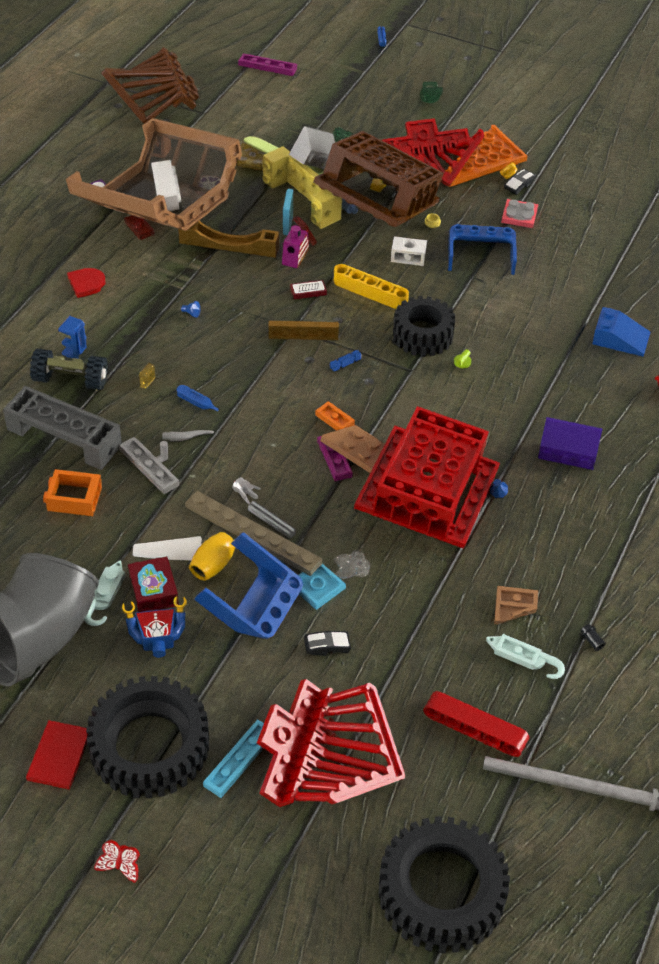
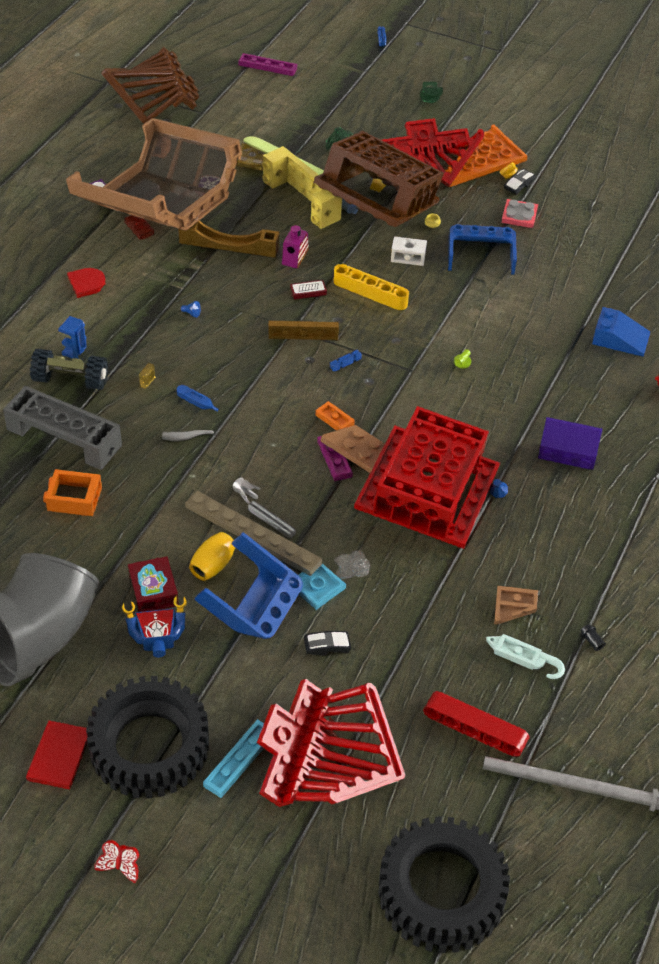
(105, 593): light aqua plate -> none
(149, 464): light grey plate -> none
(167, 183): white brick -> none
(175, 549): white sticker -> none
(288, 212): medium azure tile -> none
(299, 222): clear red plate -> none
(312, 147): light grey slope -> none
(423, 339): black tyre -> none

